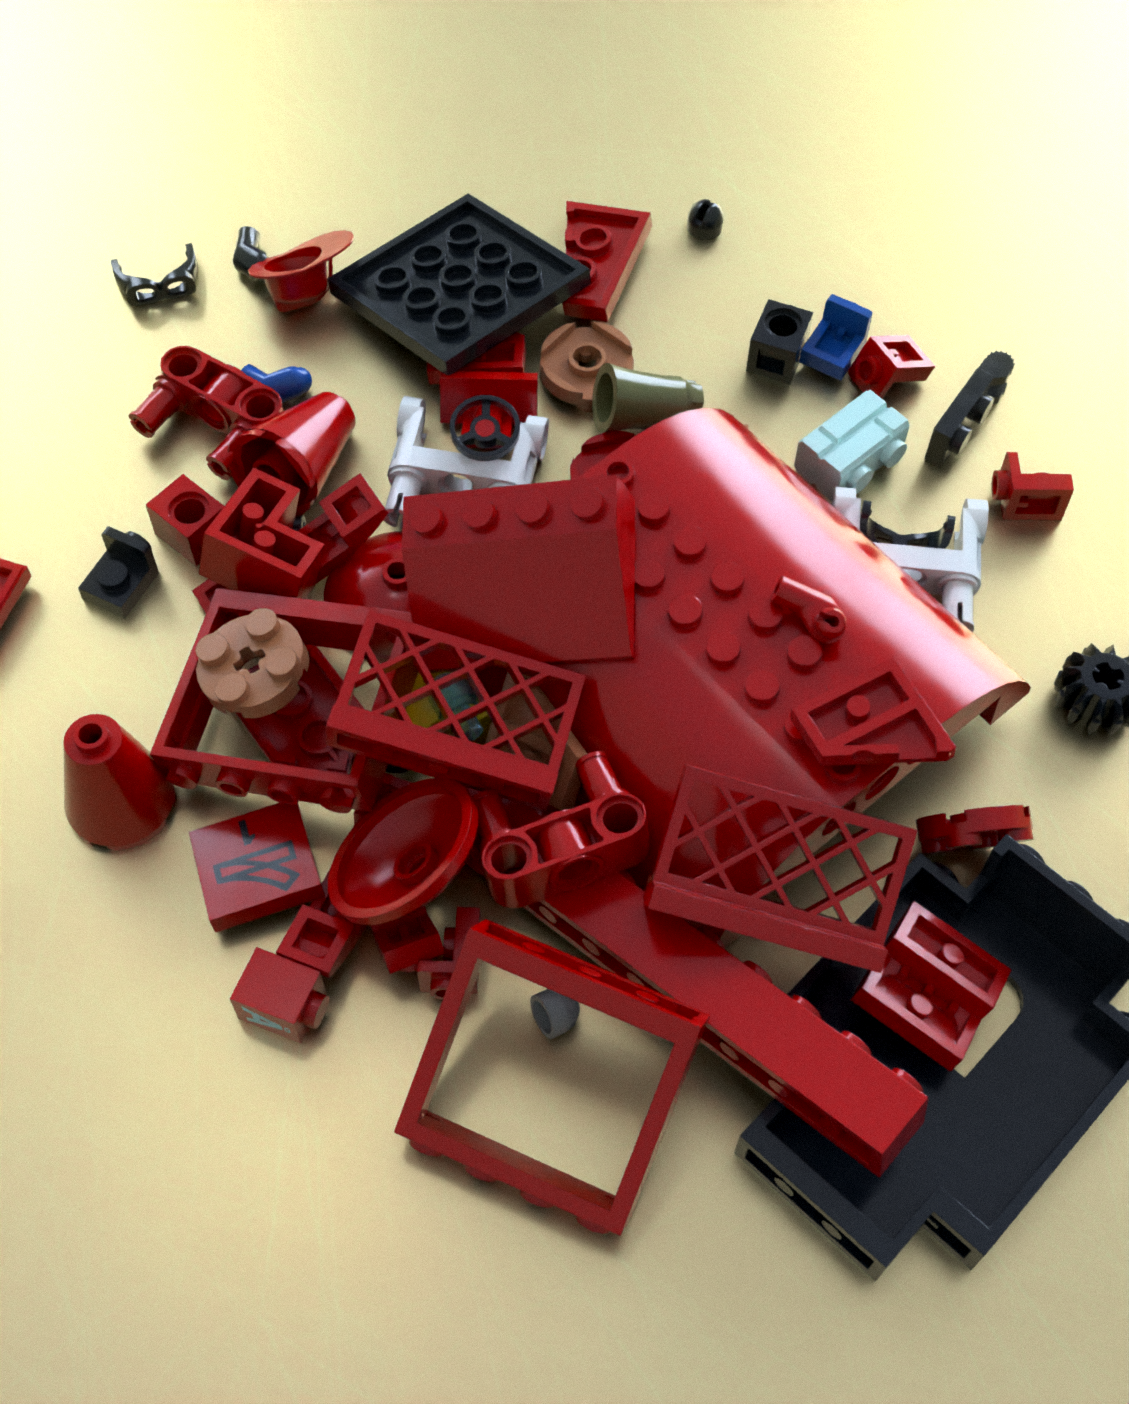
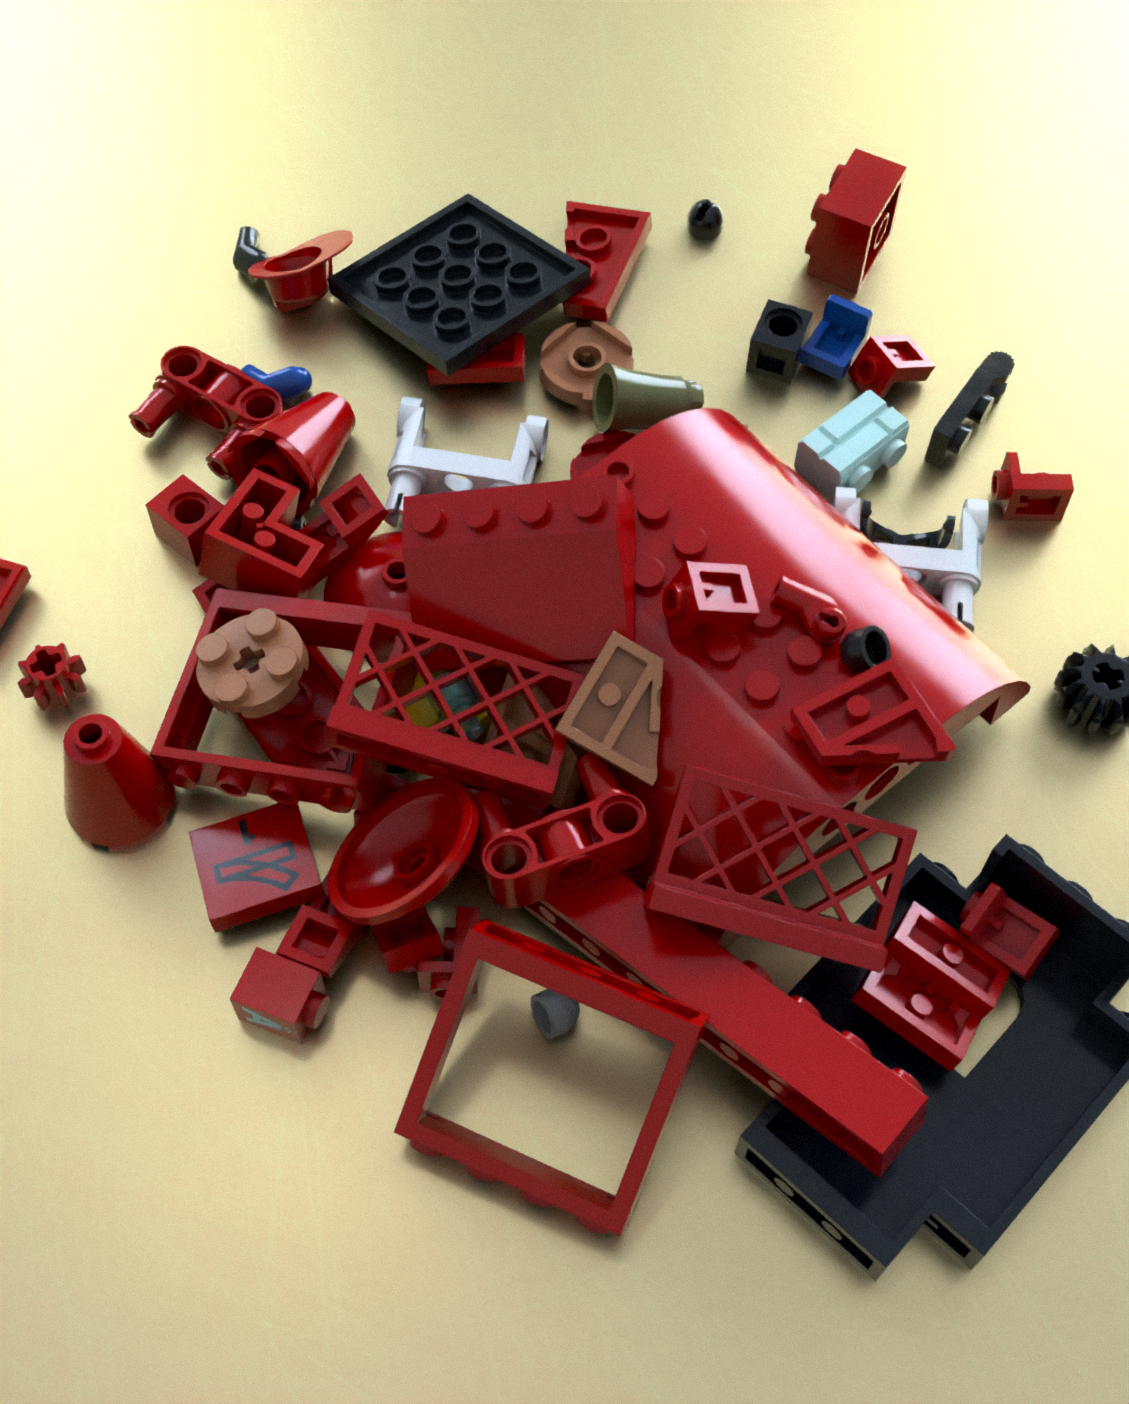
(52, 676): none -> red gear
(121, 573): black bracket -> none
(130, 285): black cap -> none
(488, 409): red piece -> none
(619, 709): none -> nougat wing
(709, 595): none -> red bracket
(854, 219): none -> red brick
(864, 648): none -> black hinge
(975, 827): red plate -> none
(1007, 930): none -> red bracket

